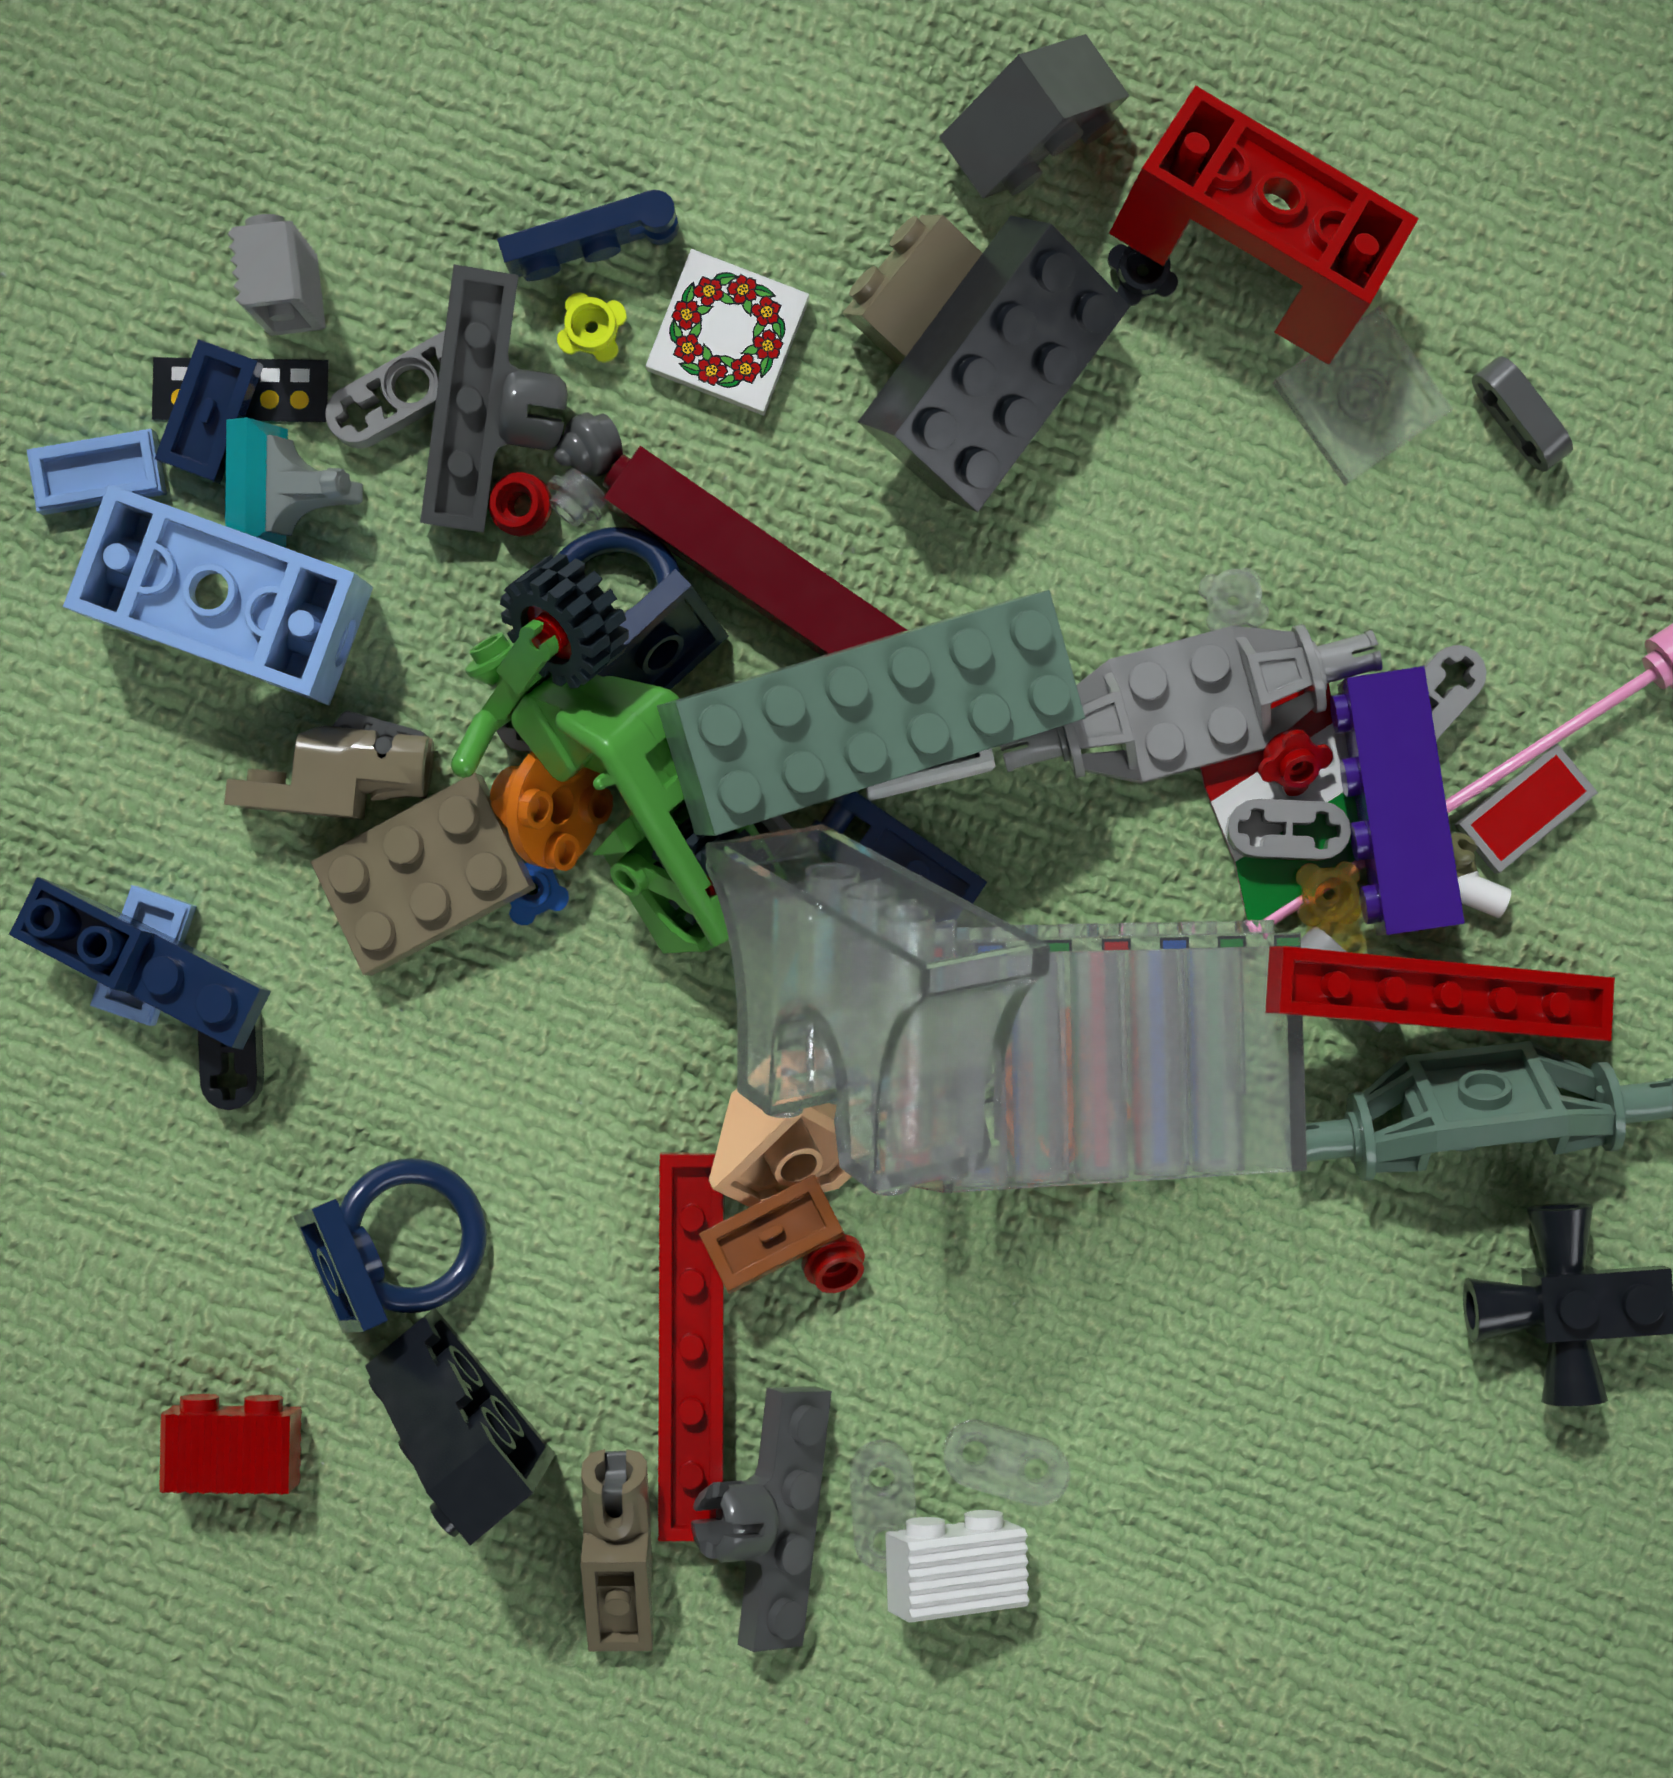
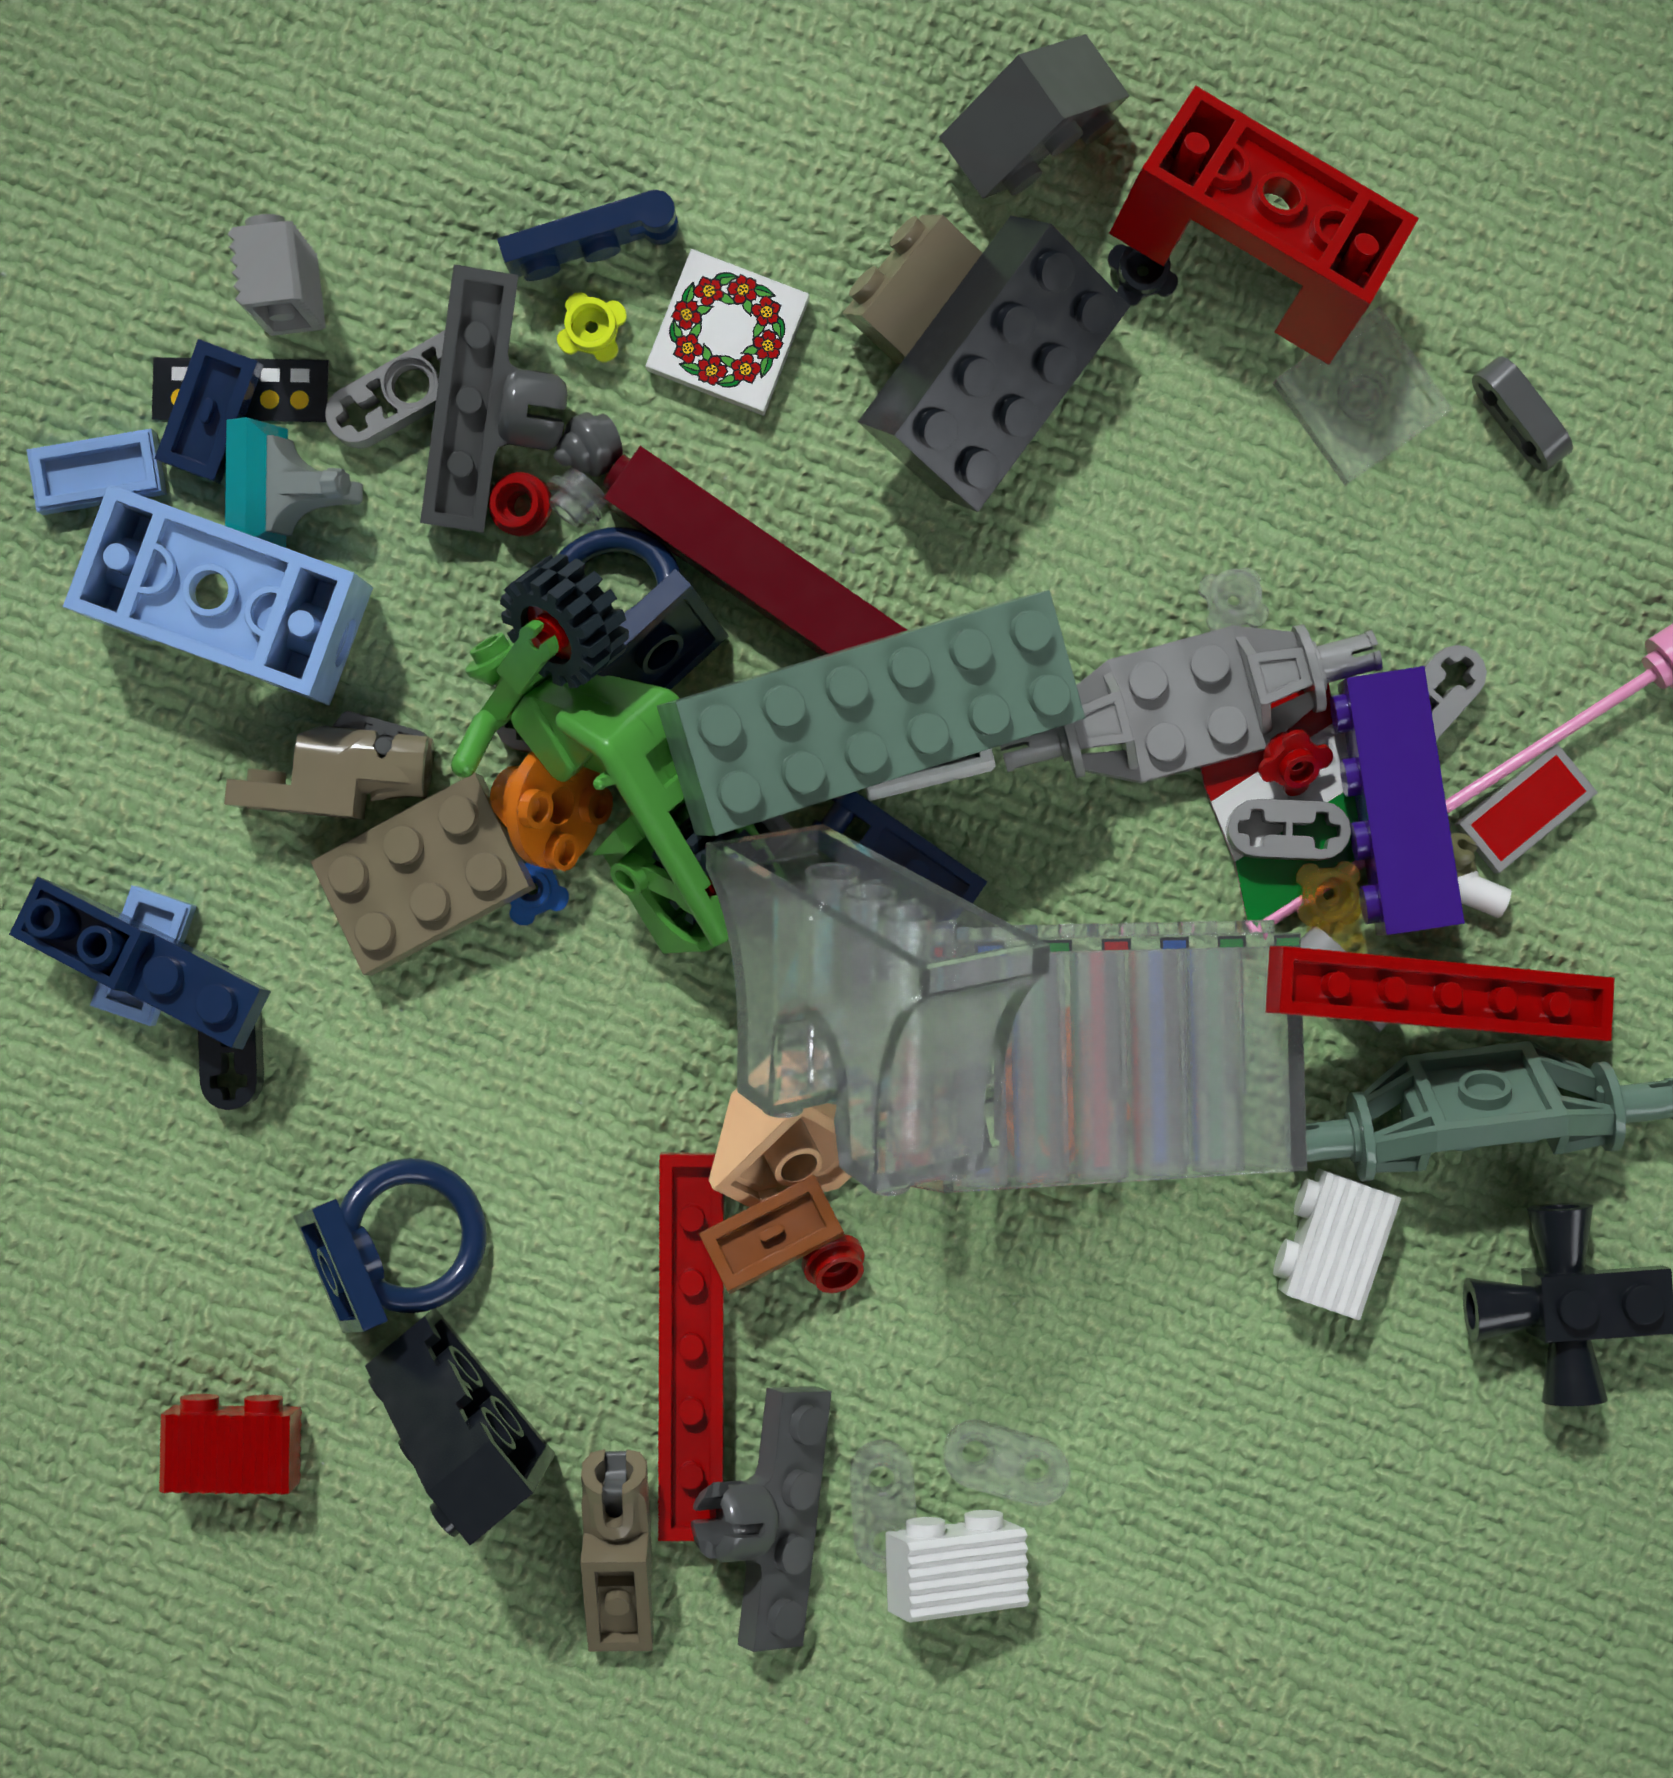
(1336, 1243): none -> white brick

